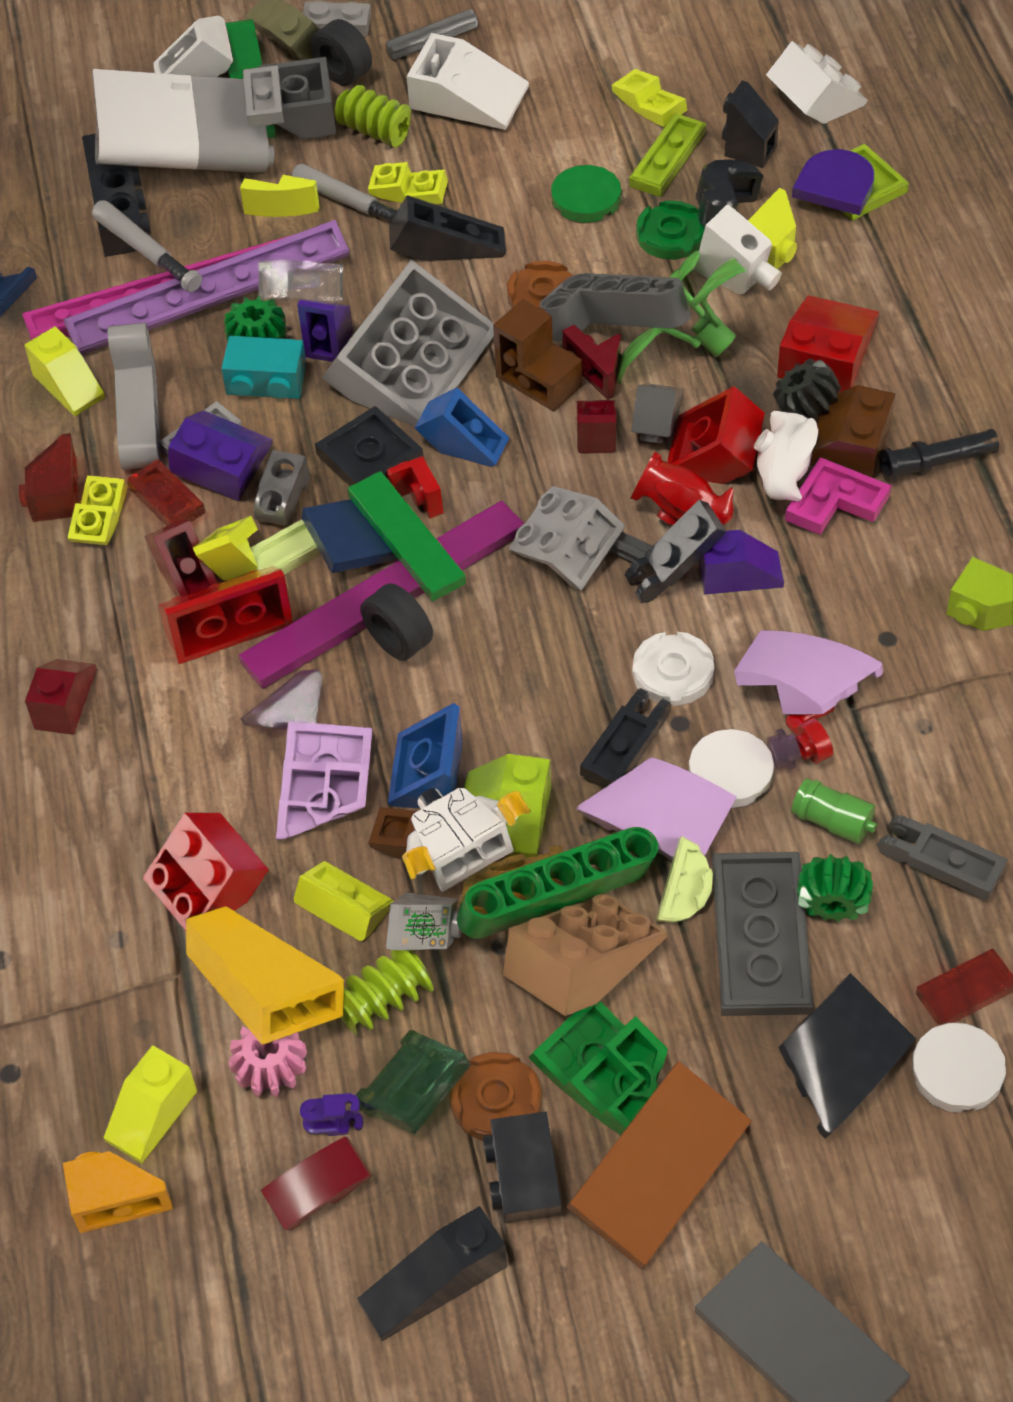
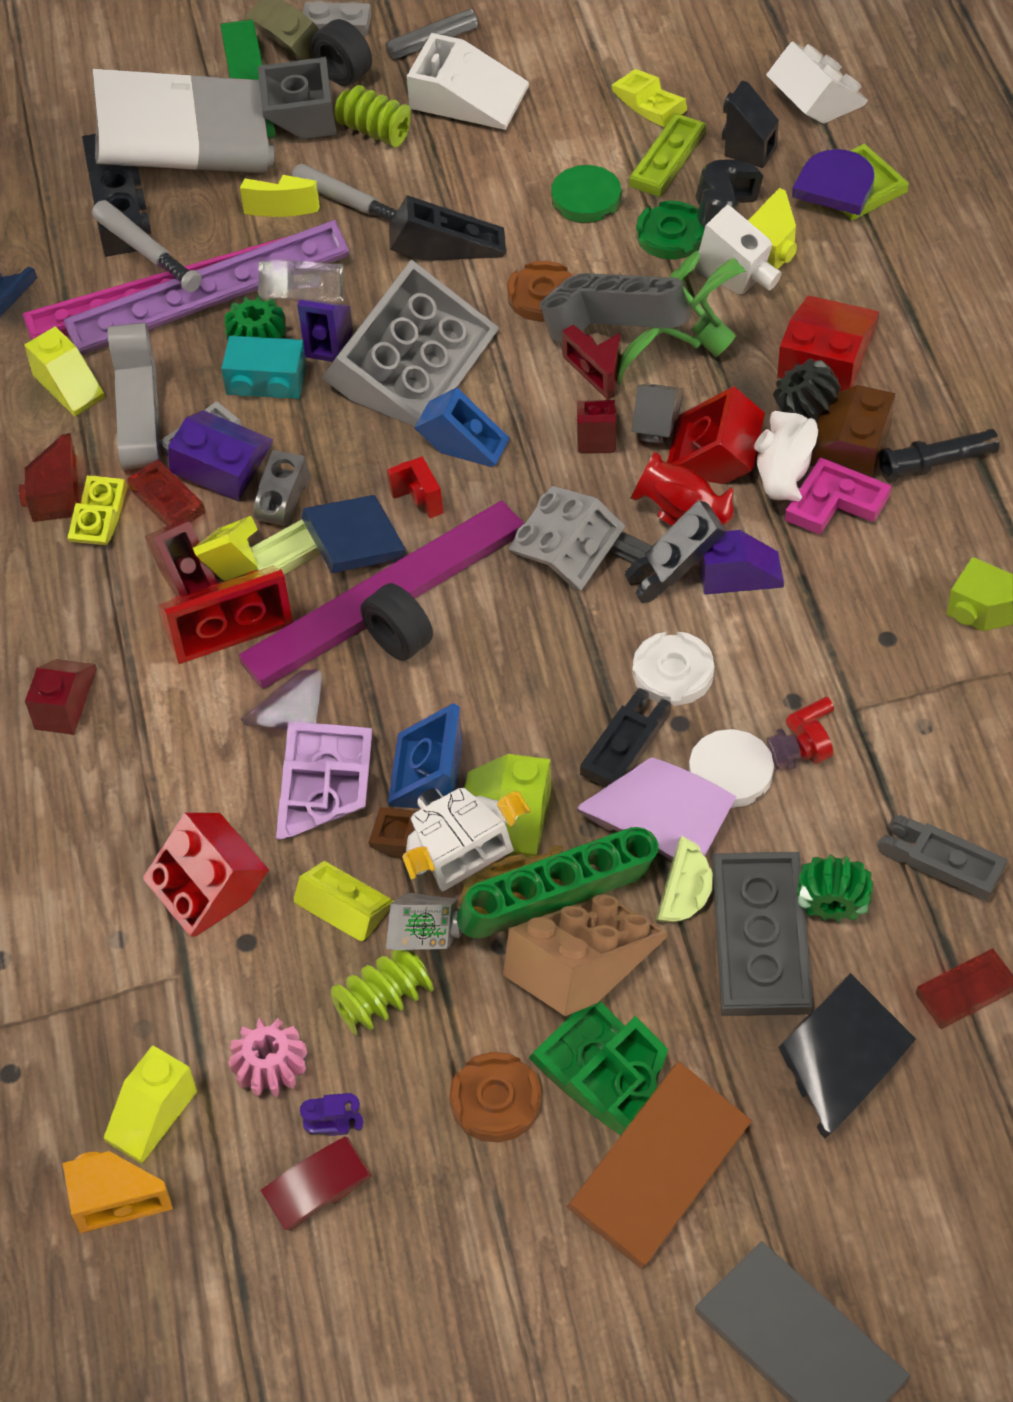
(198, 51): white slope -> none
(261, 976): yellow slope -> none
(263, 96): light grey plate -> none
(367, 447): black plate -> none
(396, 181): neon yellow slope -> none
(407, 536): green tile -> none
(413, 1082): clear green plate -> none
(435, 1273): black slope -> none
(524, 1167): black piece -> none
(531, 360): reddish brown brick -> none
(807, 669): lavender slope -> none
(836, 811): bright green piece -> none
(958, 1067): white tile -> none

